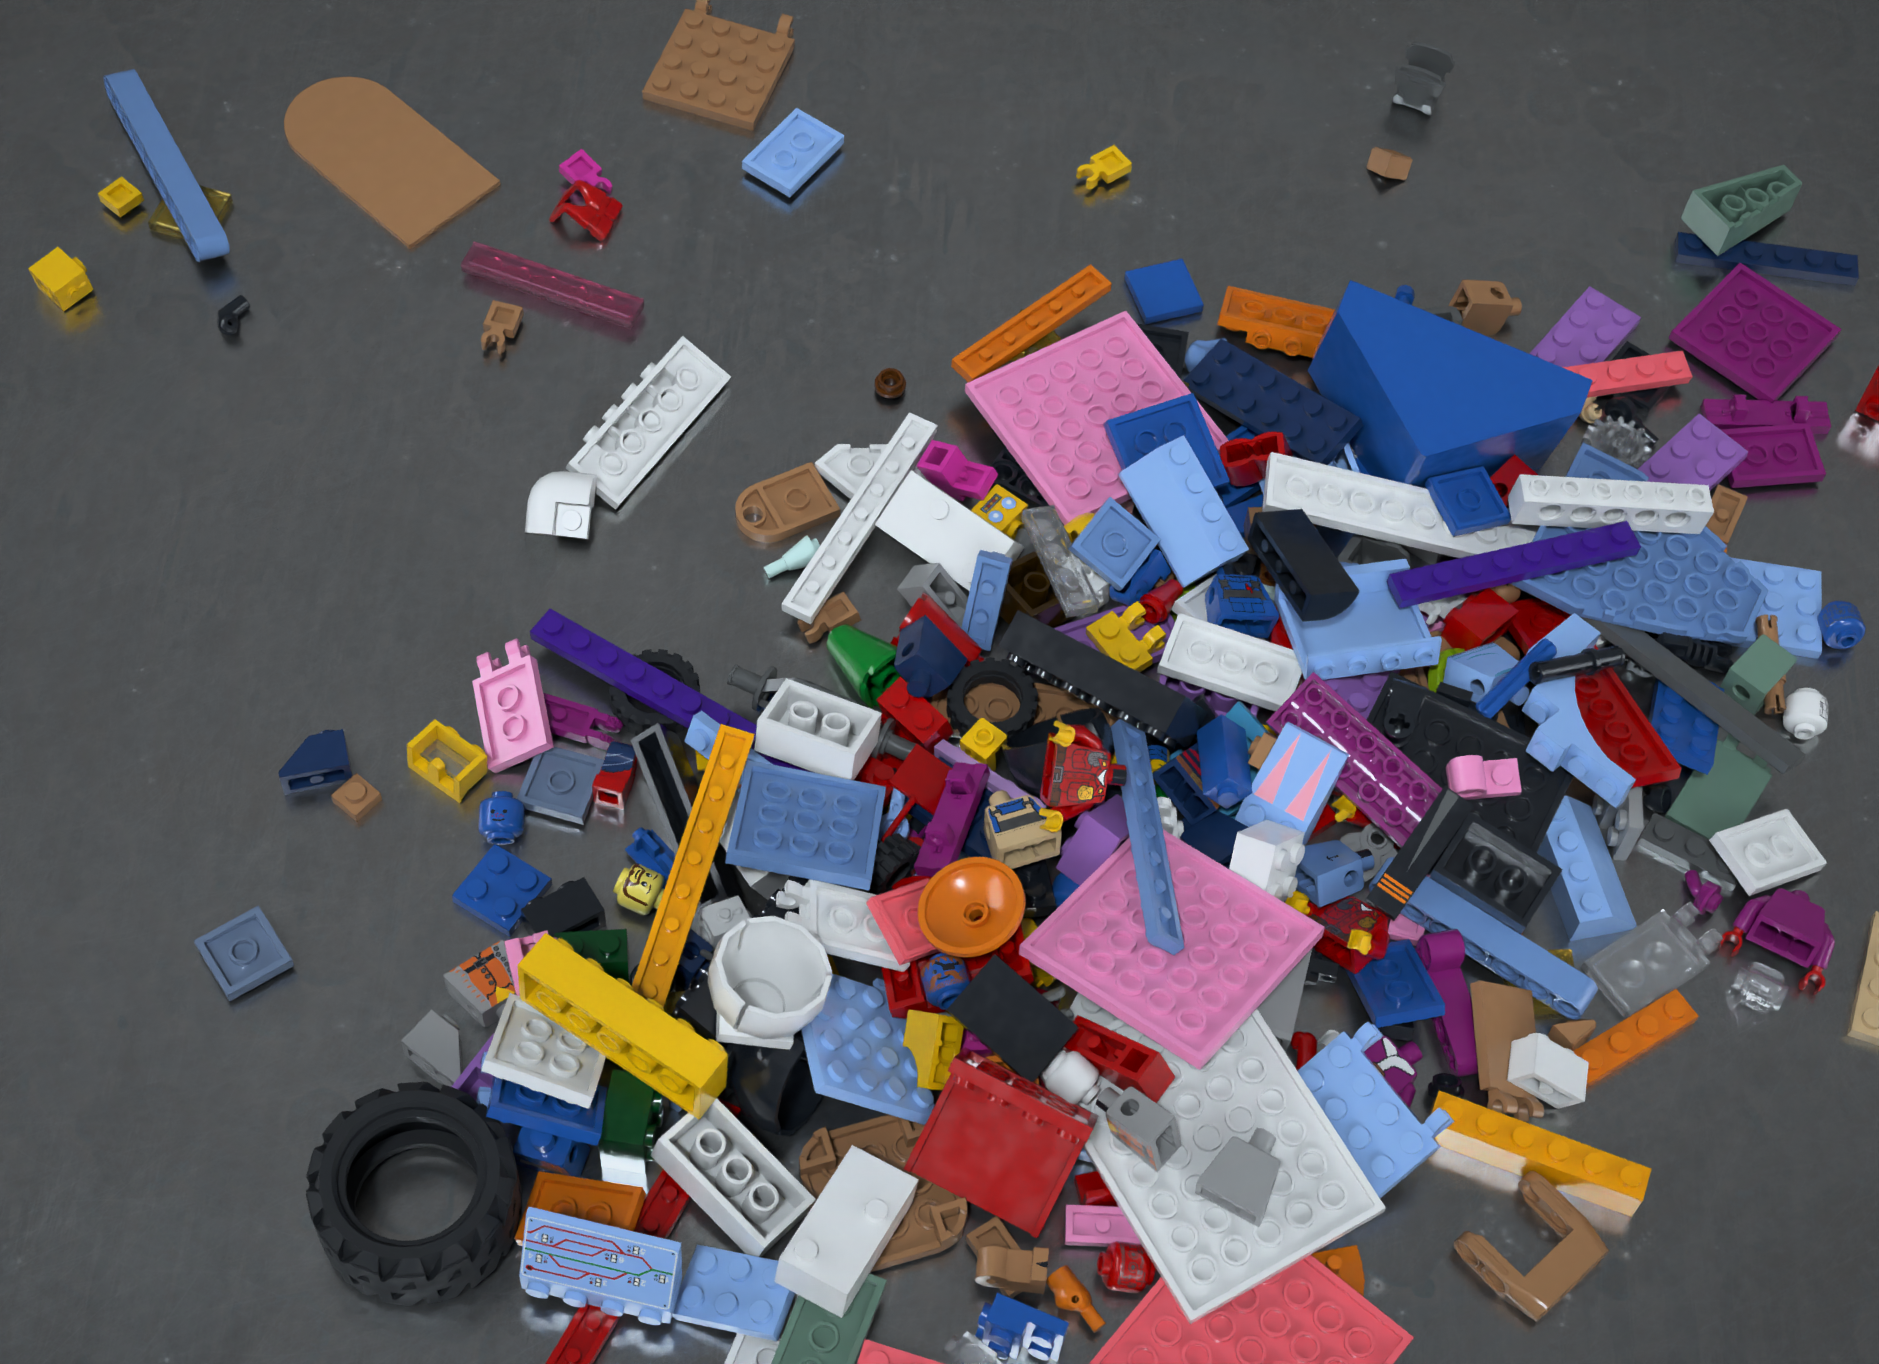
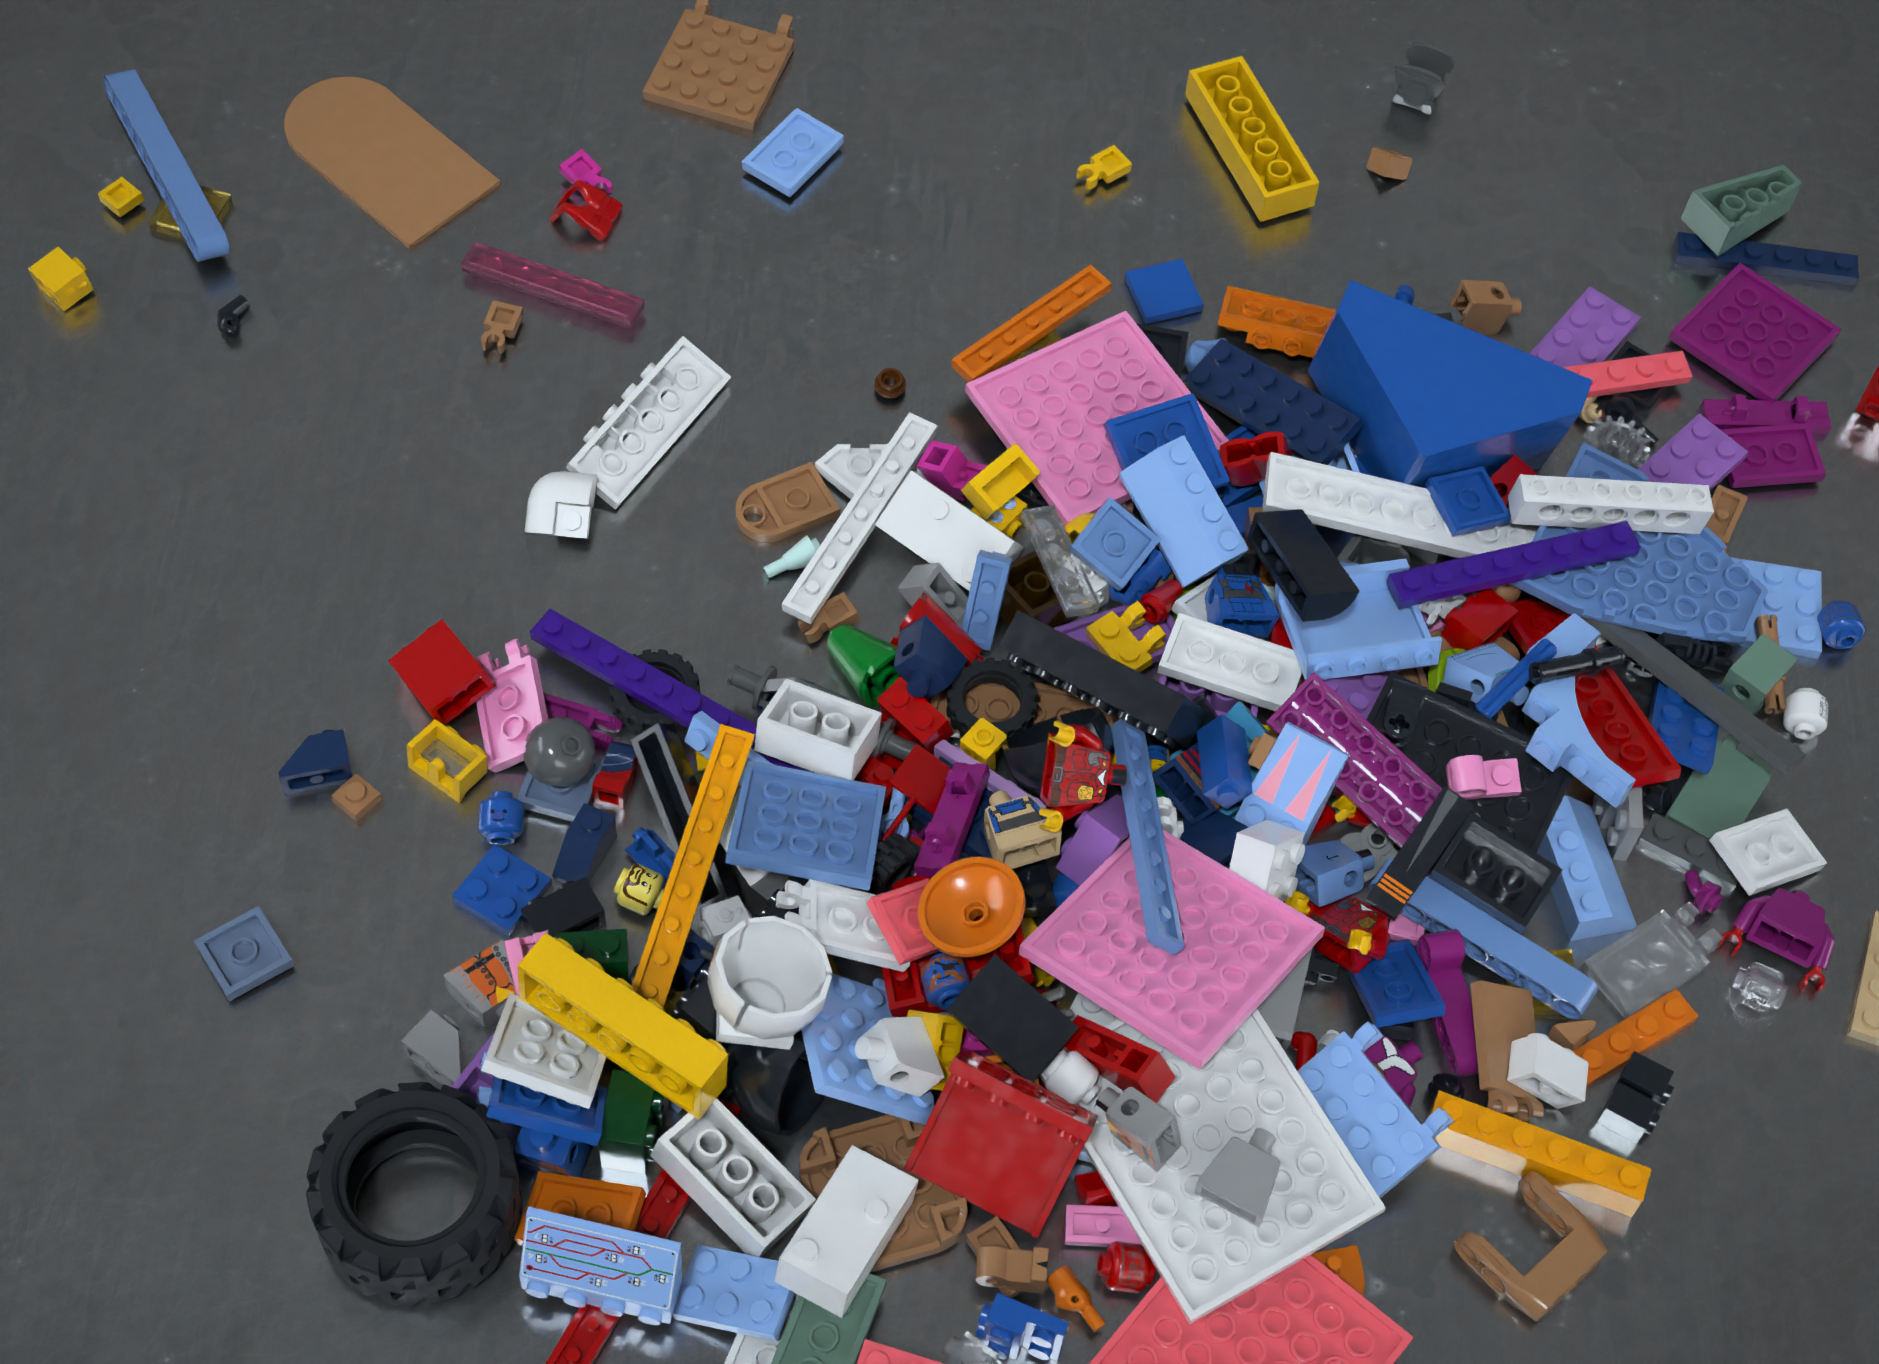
(441, 673): none -> red brick
(559, 751): none -> dark grey cylinder
(585, 844): none -> dark blue slope
(900, 1055): none -> white torso
(1000, 481): none -> yellow panel
(1251, 138): none -> yellow brick
(1636, 1097): none -> black piece

